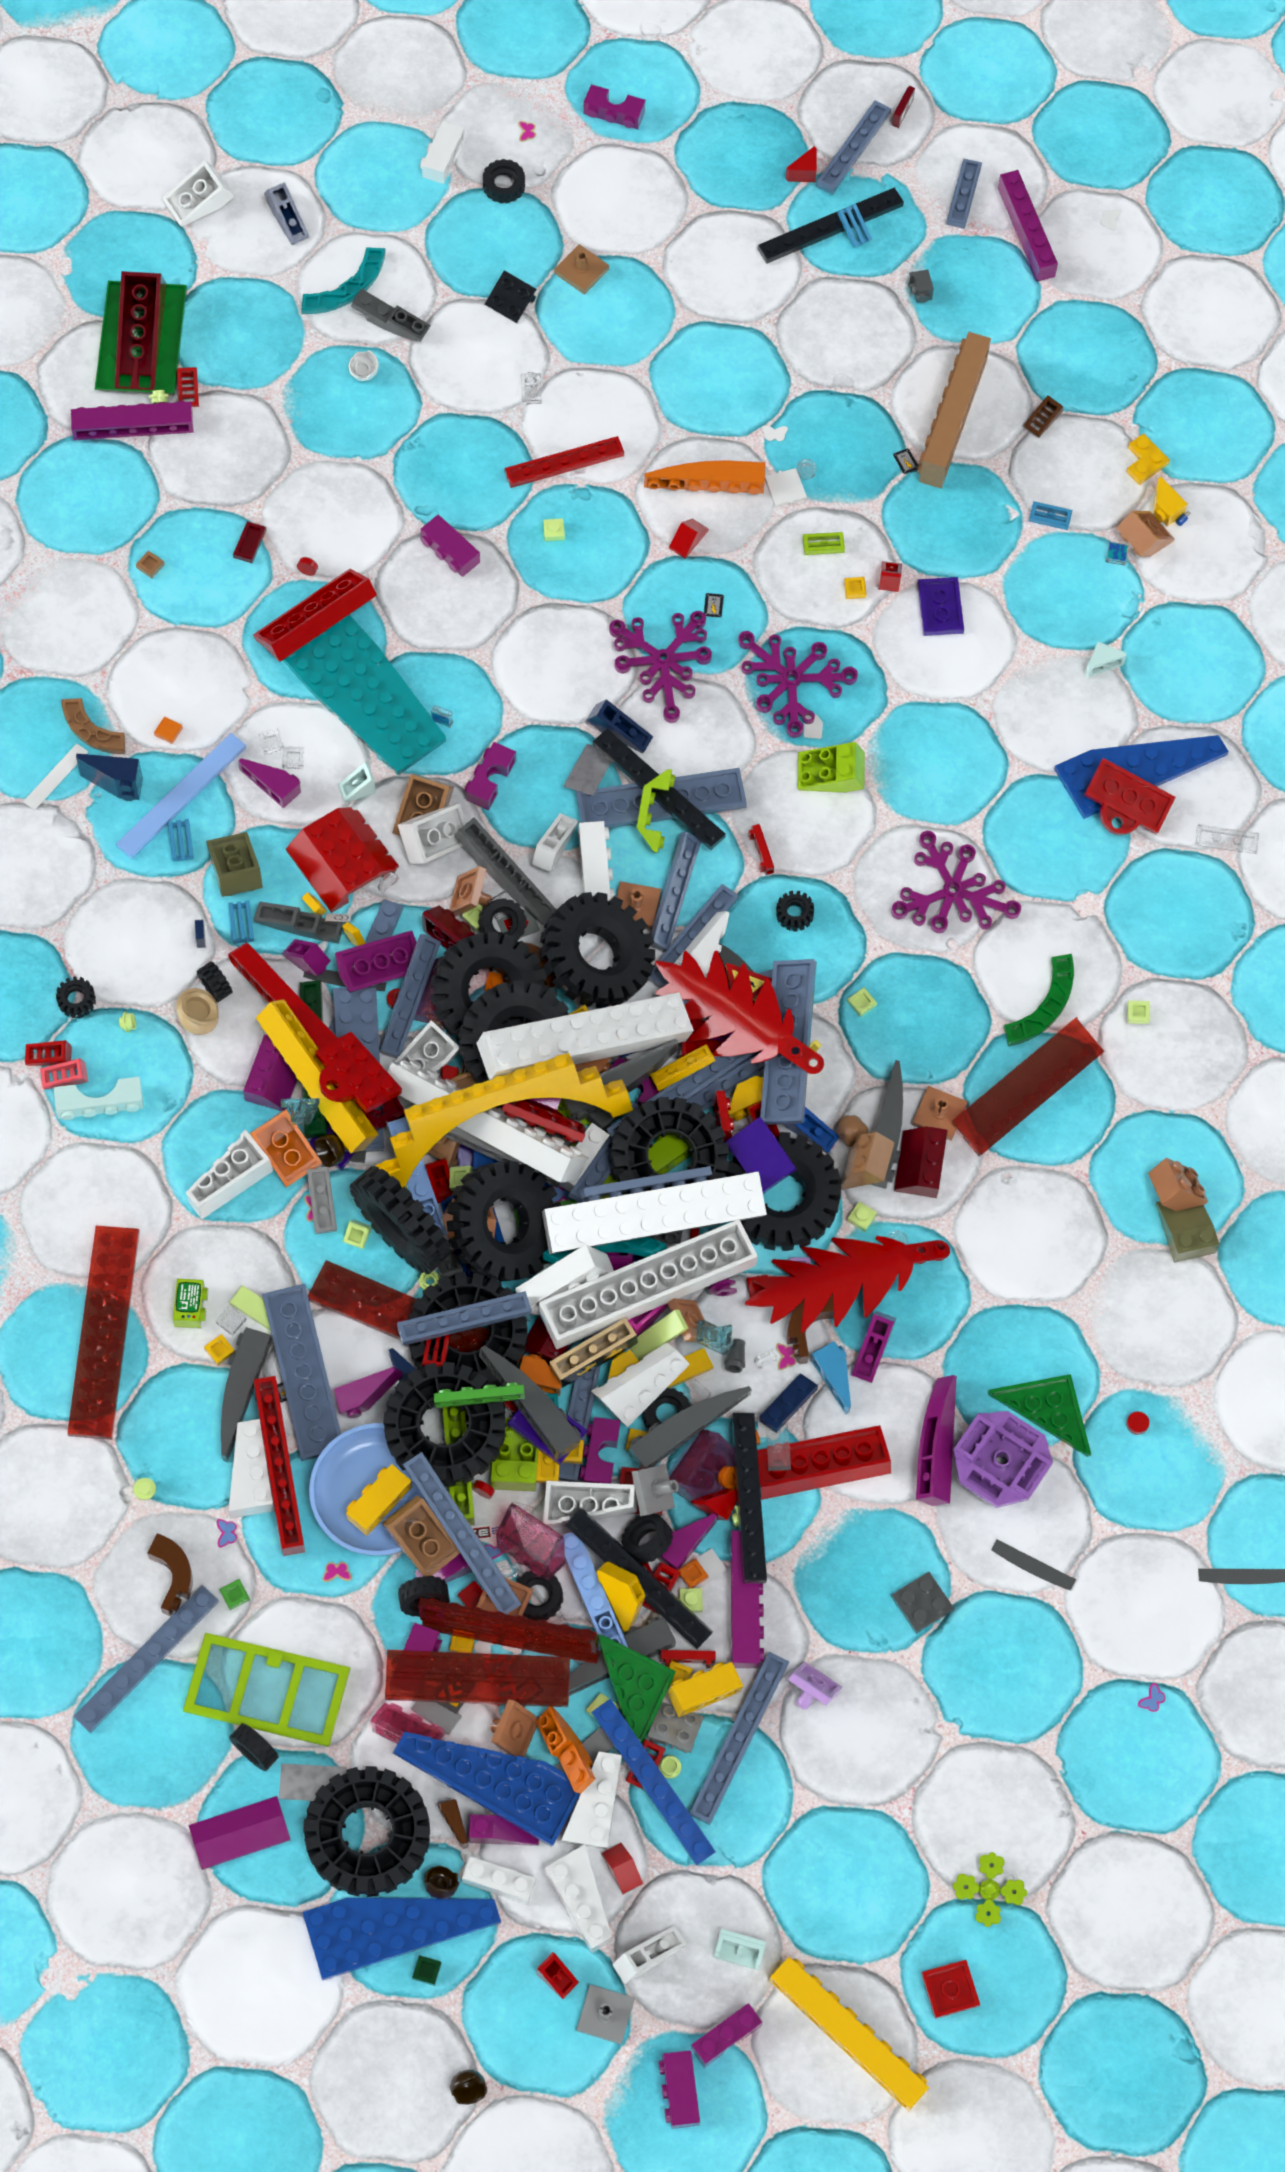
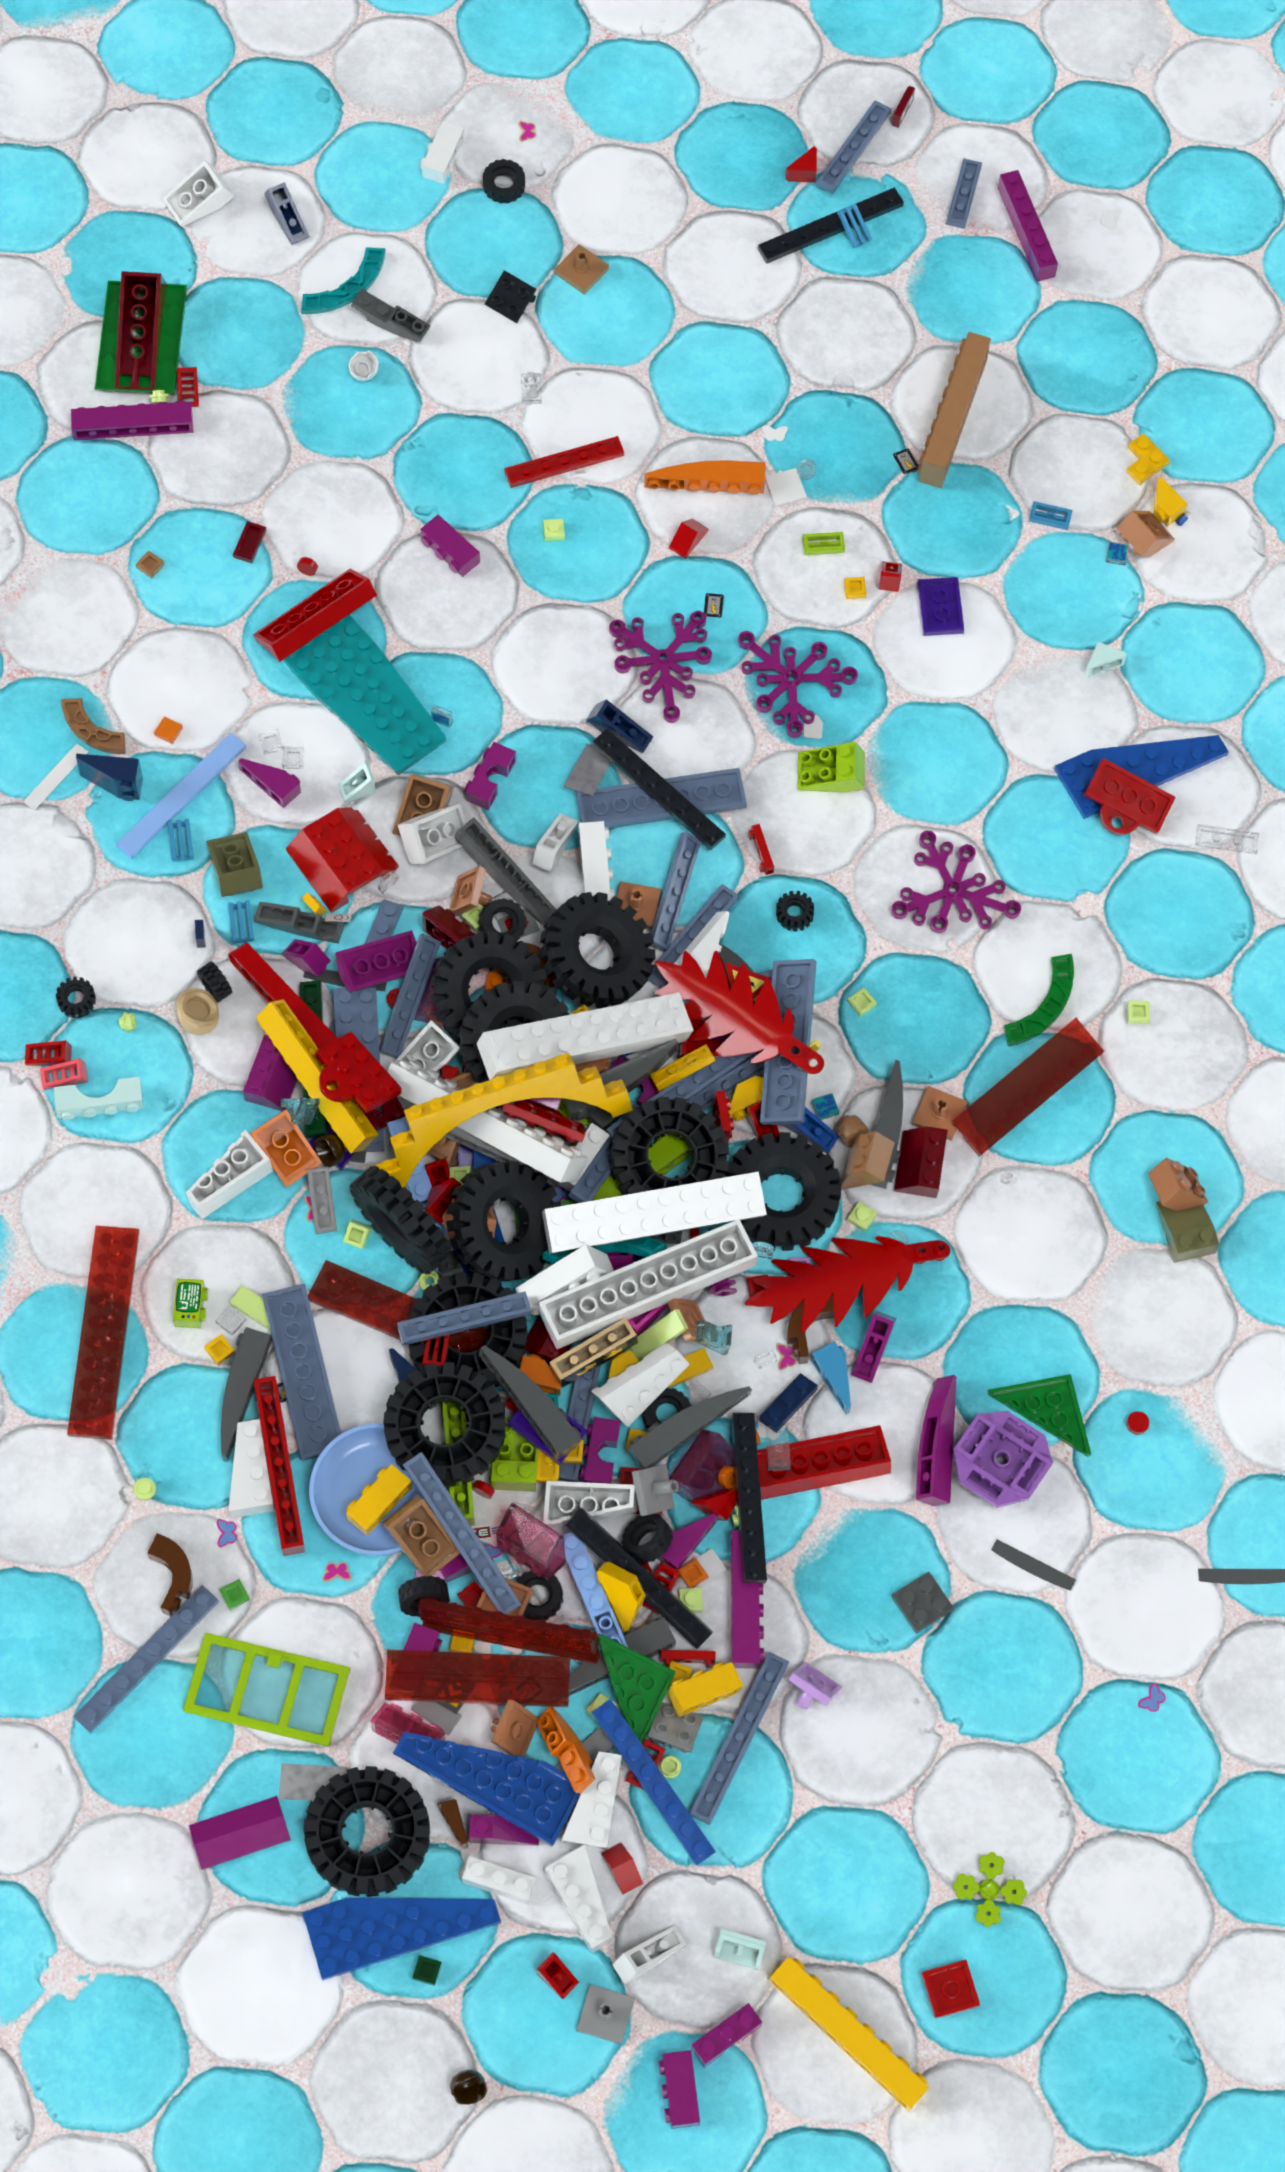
(254, 1747): black tyre -> none
(353, 934): yellow tile -> none
(365, 1392): magenta slope -> none
(440, 1197): none -> red slope
(441, 1882): dark brown hair -> none
(488, 1394): bright green plate -> none
(627, 113): magenta arch -> none
(637, 1185): sand blue plate -> none
(661, 782): lime slope -> none
(735, 1358): dark grey cone -> none
(762, 1153): dark purple tile -> none
(764, 1250): none -> clear tile
(825, 1106): none -> tile
(921, 285): dark grey brick -> none
(1051, 403): reddish brown slope -> none

